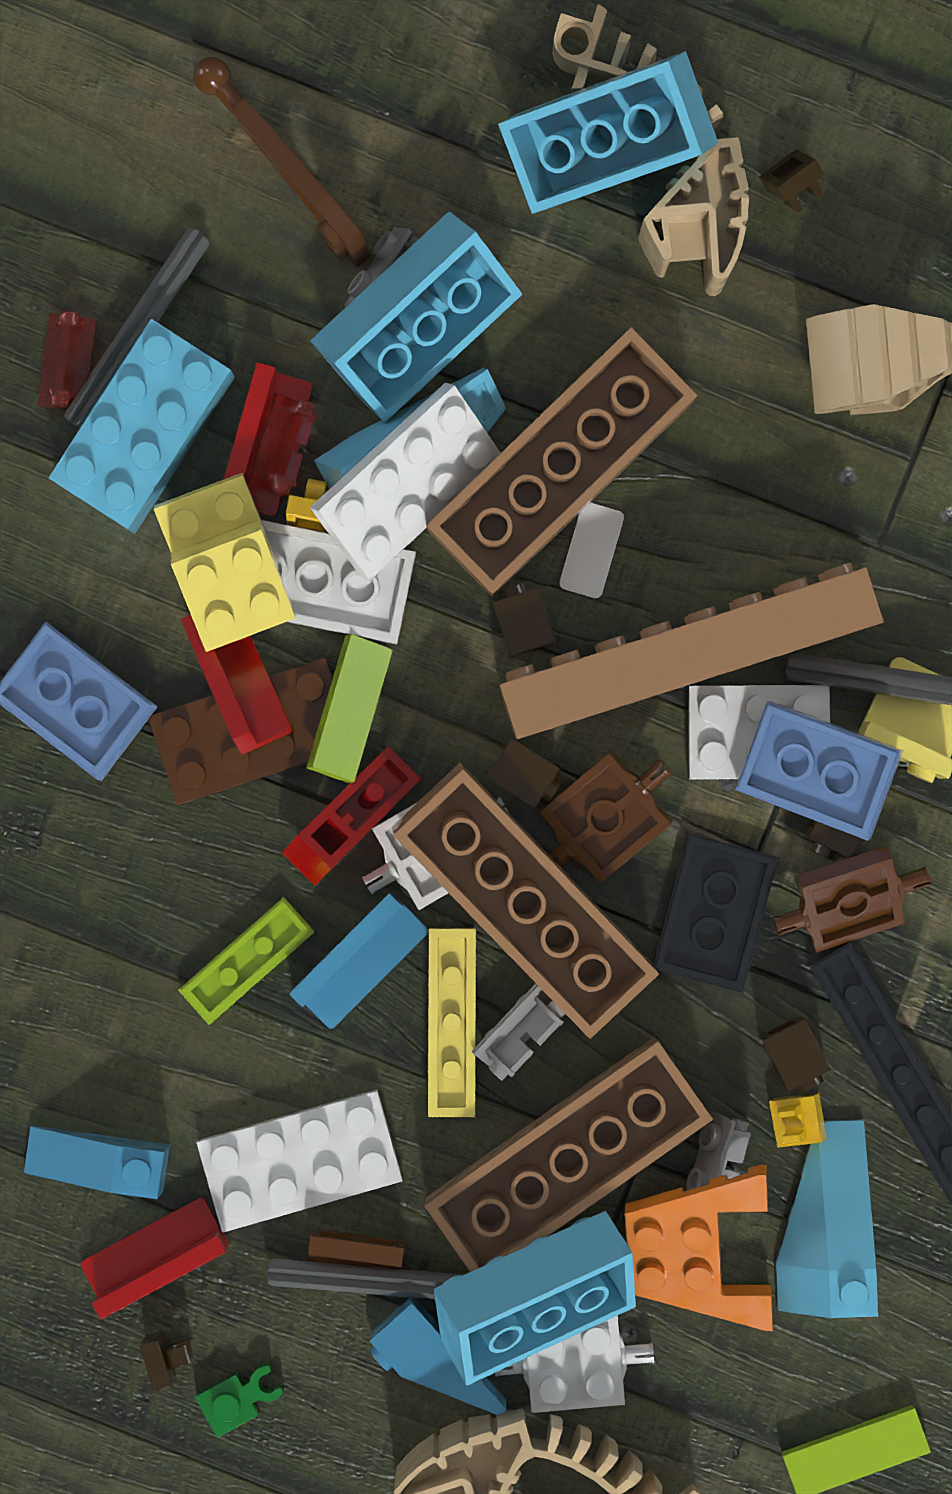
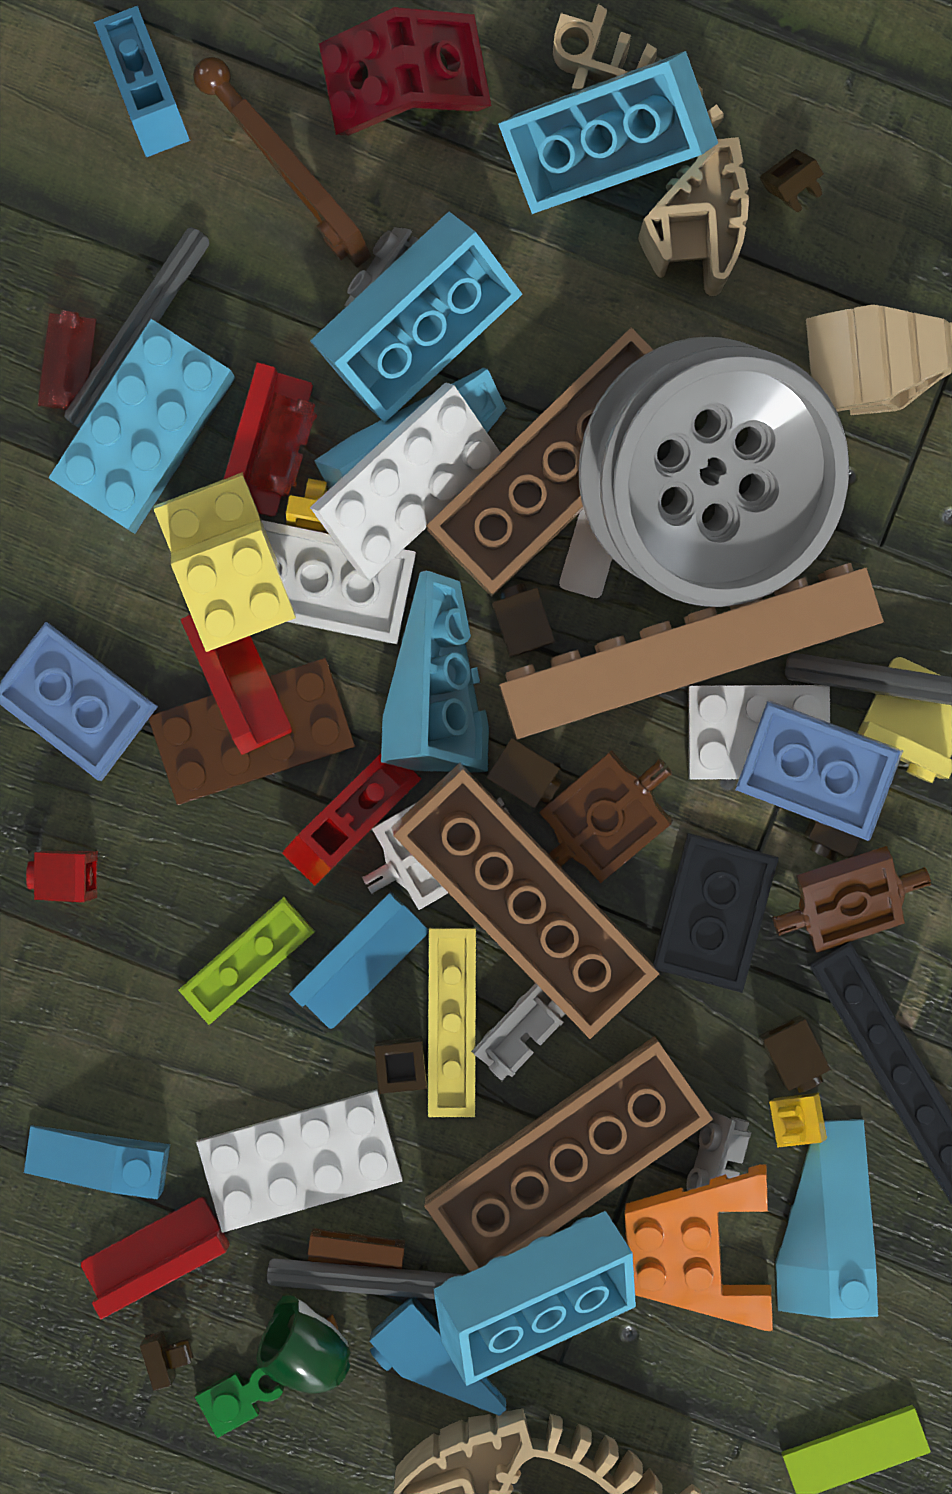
(63, 875): none -> red slope
(141, 81): none -> dark azure slope
(307, 1357): none -> dark green piece
(349, 708): lime tile -> none
(400, 1065): none -> dark brown brick
(403, 67): none -> dark red bracket
(432, 699): none -> medium azure wedge
(581, 1370): white plate -> none
(754, 537): none -> light grey wheel

